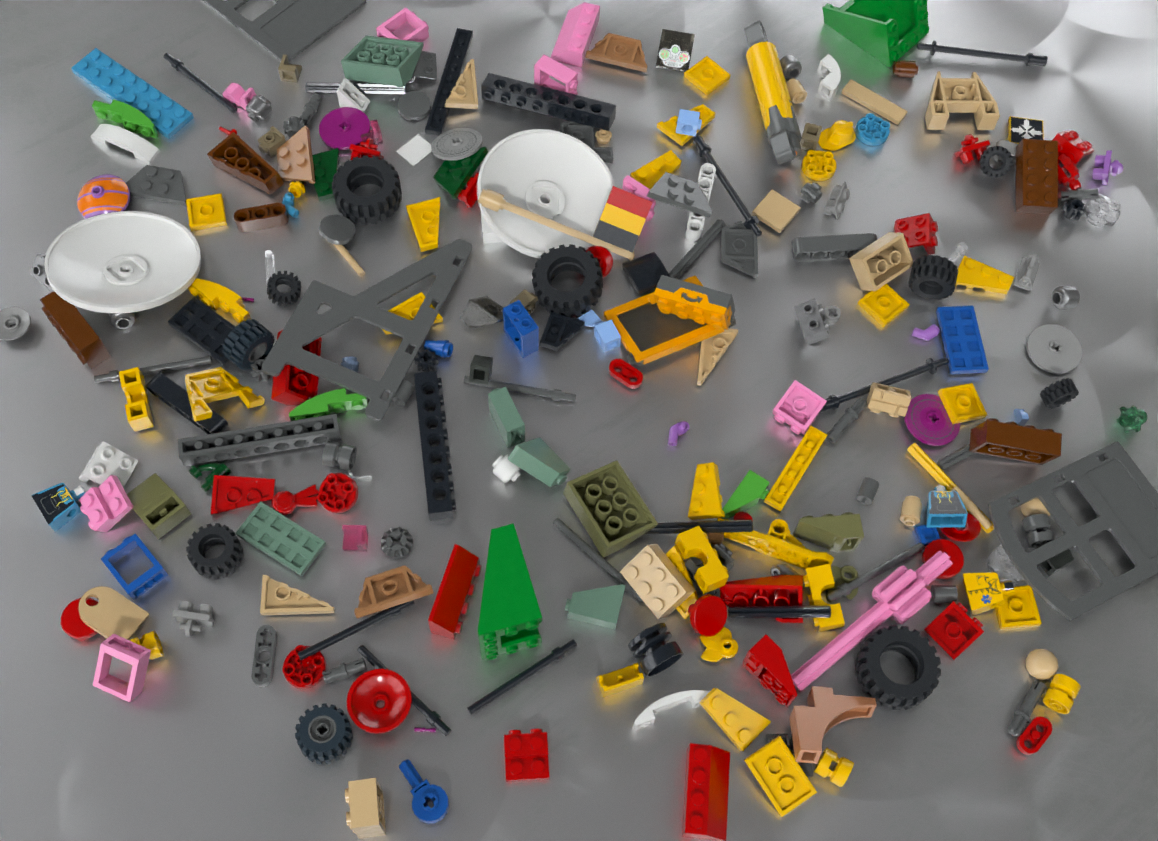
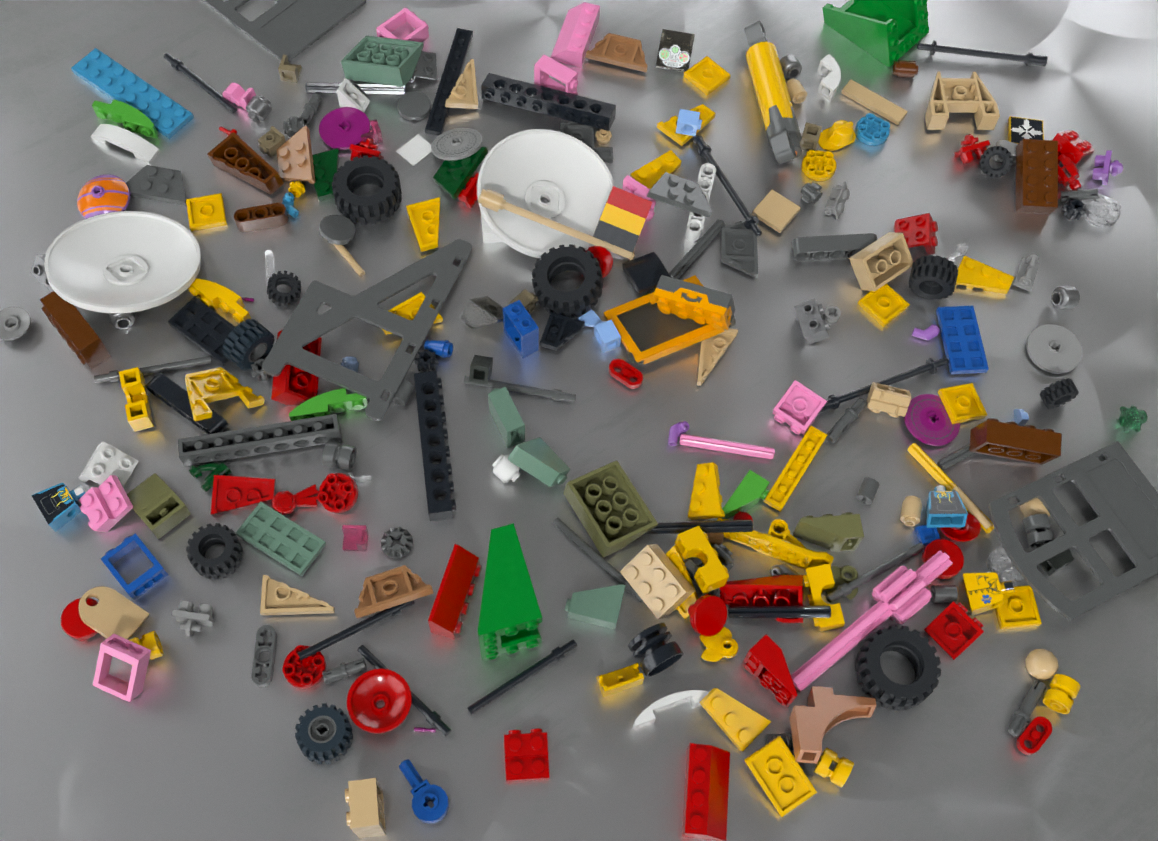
(727, 446): none -> bright pink axle

